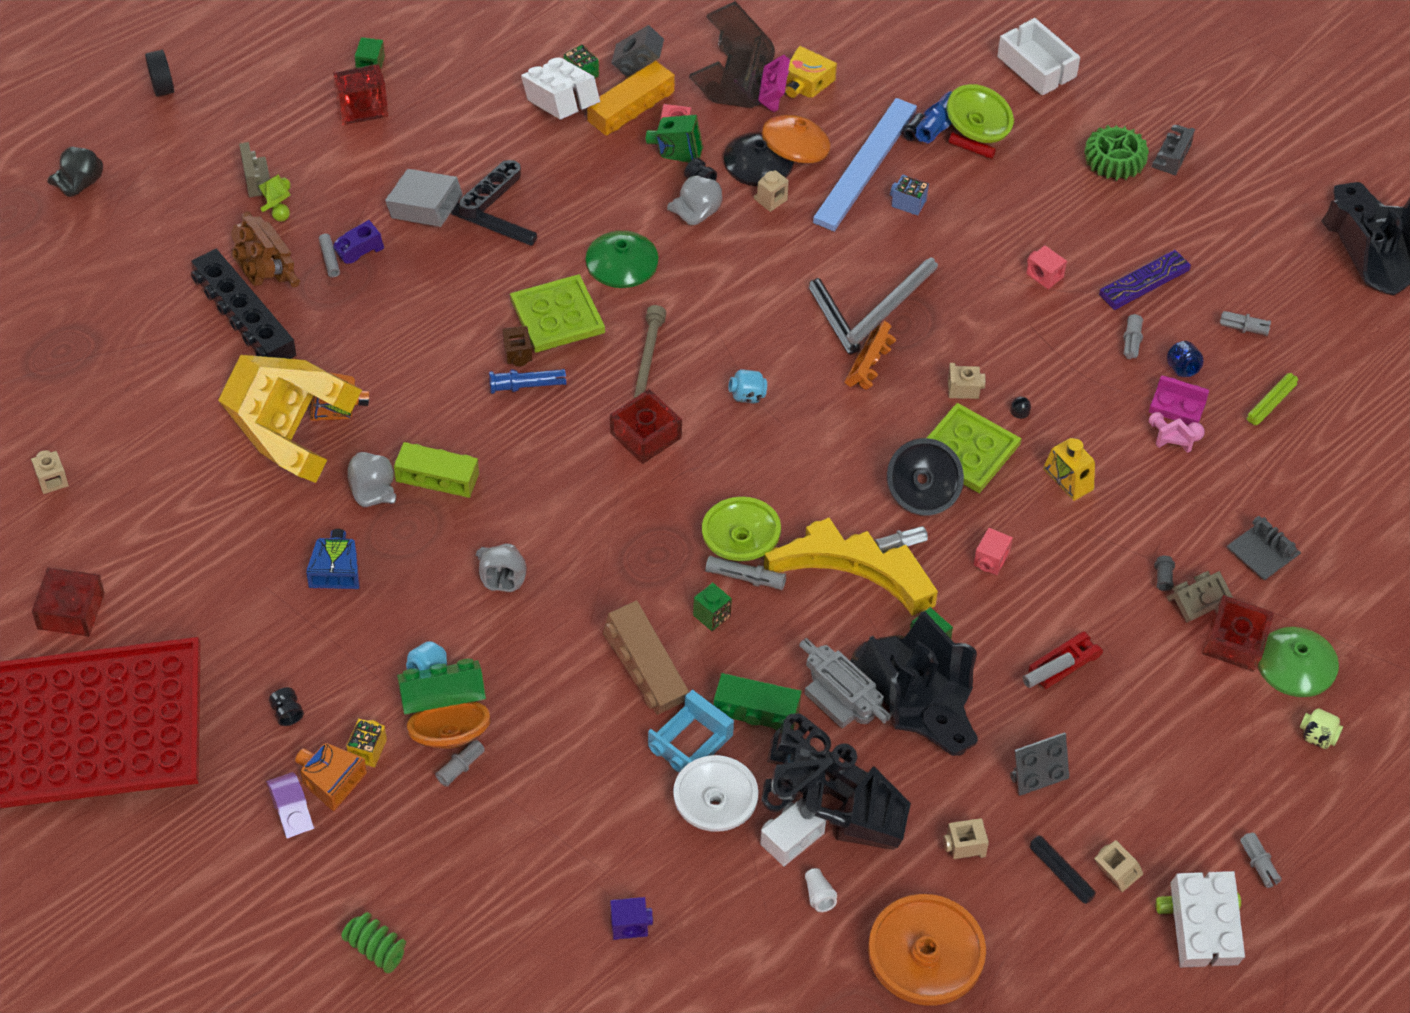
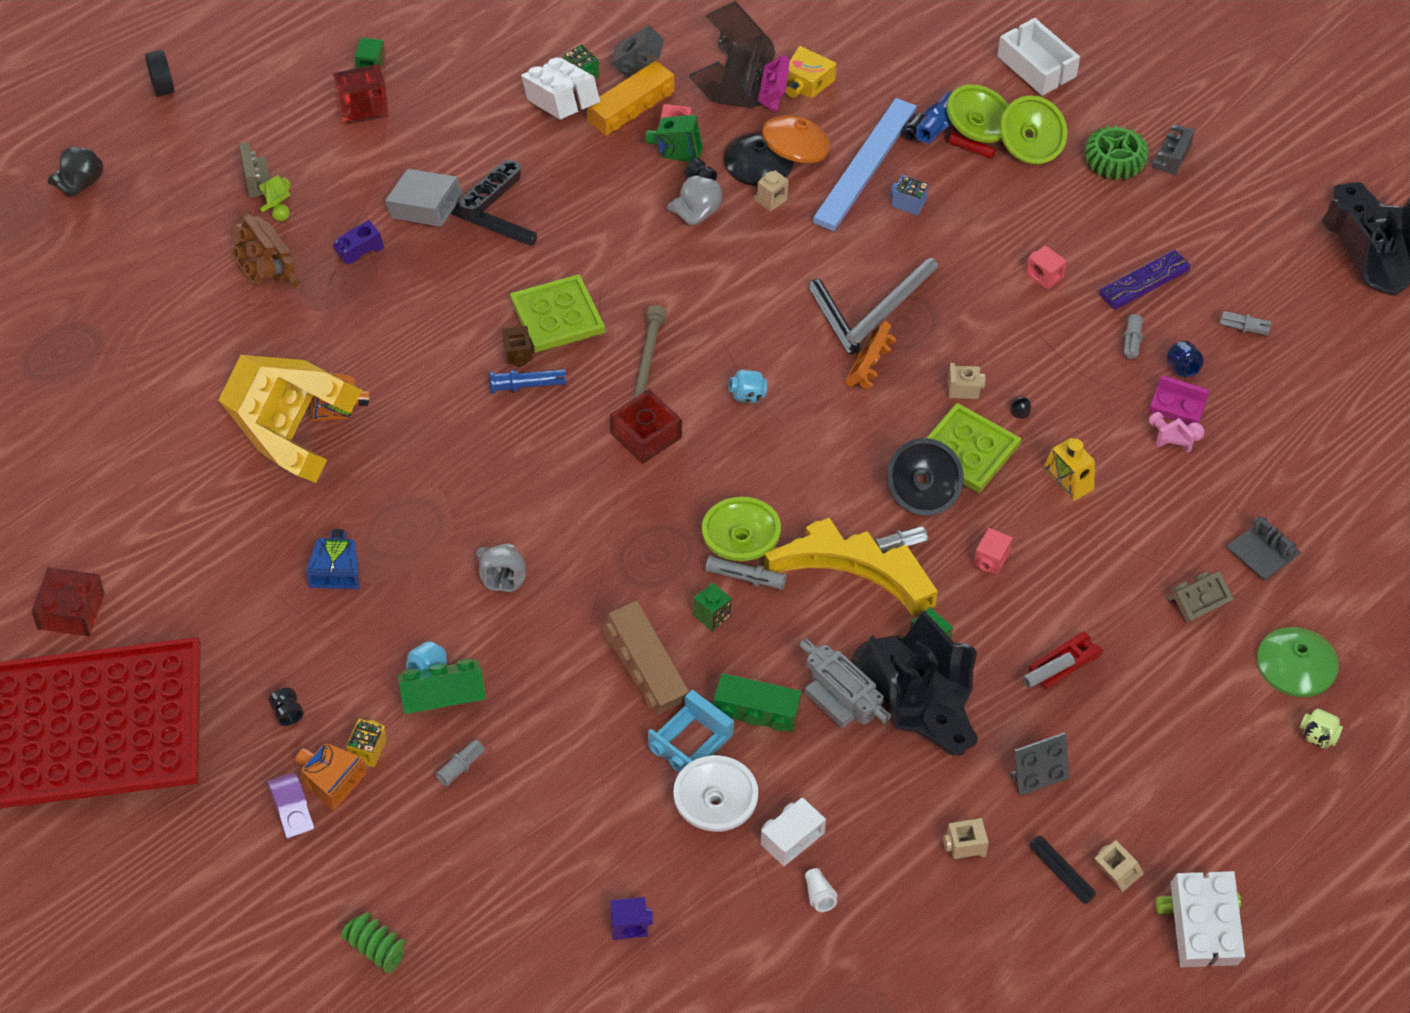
(48, 466): tan brick -> none
(241, 306): black brick -> none
(329, 255): light grey piece -> none
(371, 479): light grey piece -> none
(436, 469): lime brick -> none
(449, 725): orange dish -> none
(622, 259): green dish -> none
(871, 807): black piece -> none
(927, 949): orange dish -> none
(1041, 121): none -> lime dish
(1164, 567): dark grey pin -> none
(1238, 633): clear red brick -> none
(1260, 859): light grey axle -> none
(1272, 399): lime axle -> none

